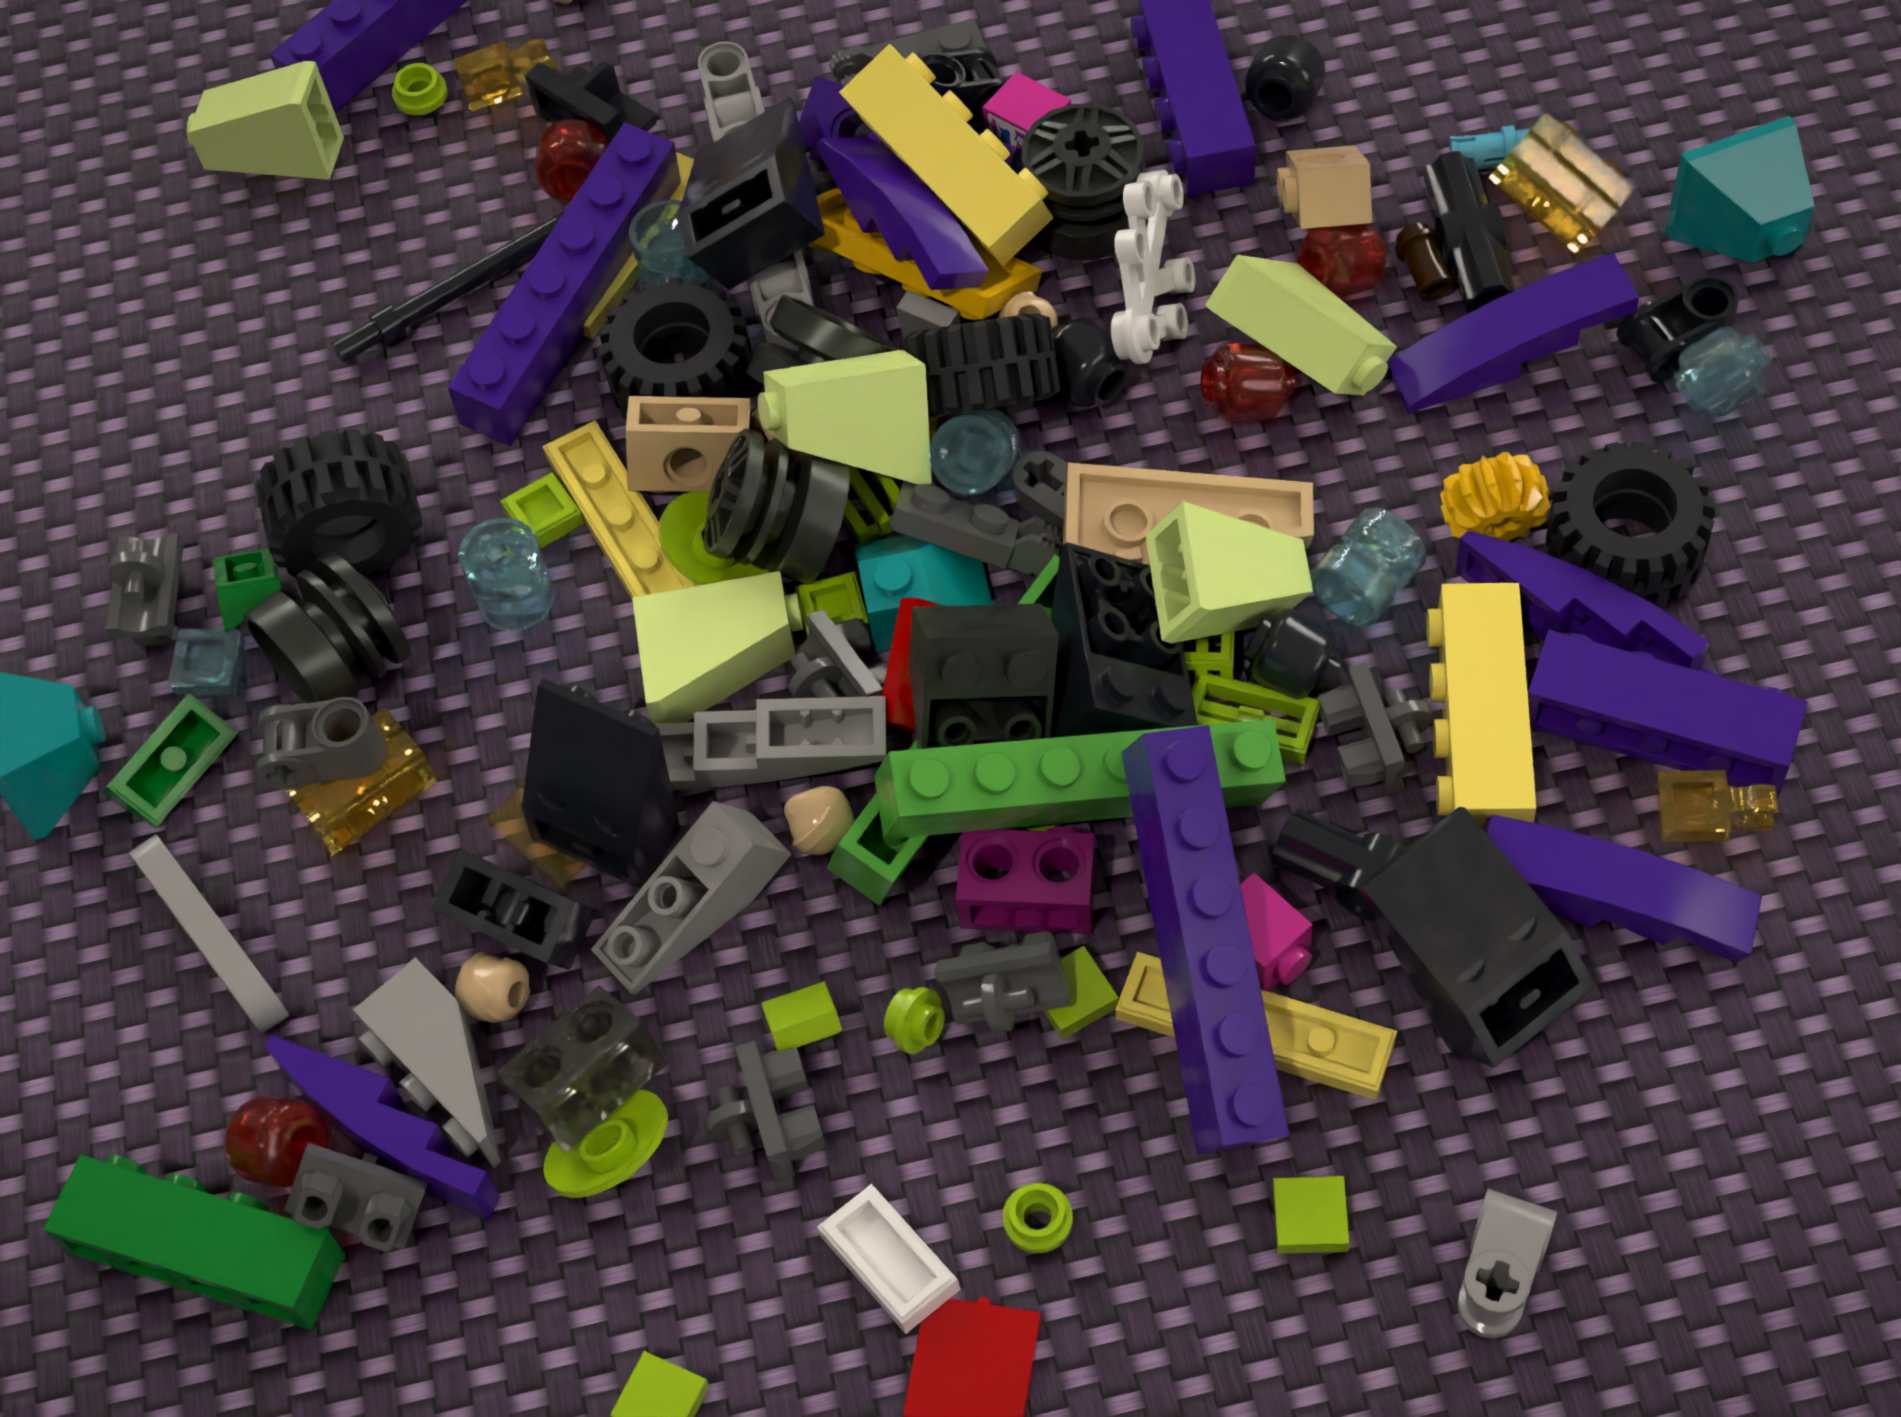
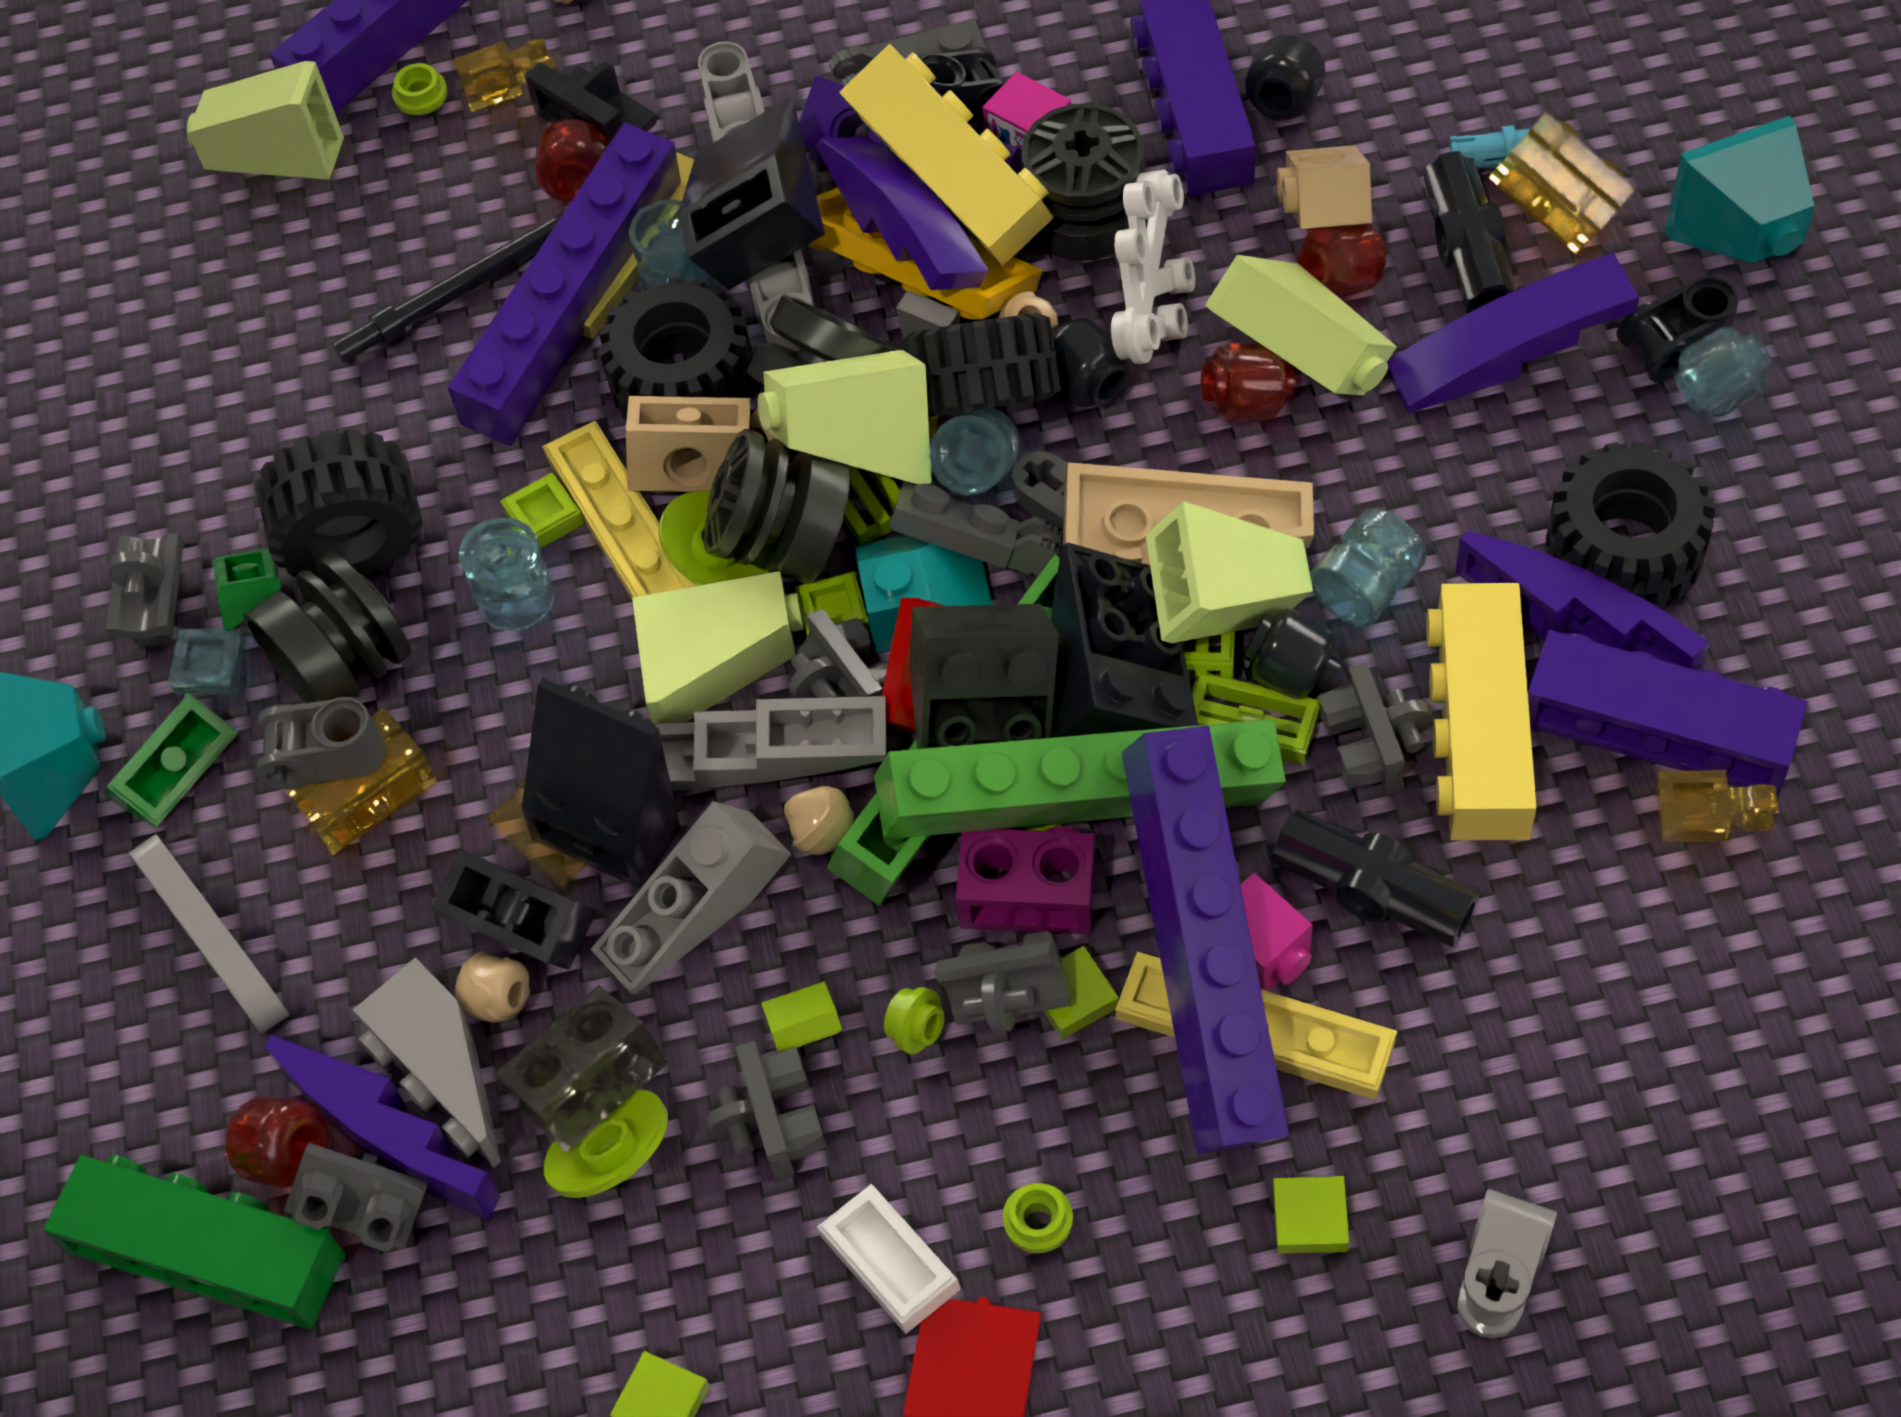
(1419, 249): dark brown pin -> none
(1475, 940): black slope -> none
(1496, 497): yellow gear -> none
(1628, 887): dark purple slope -> none

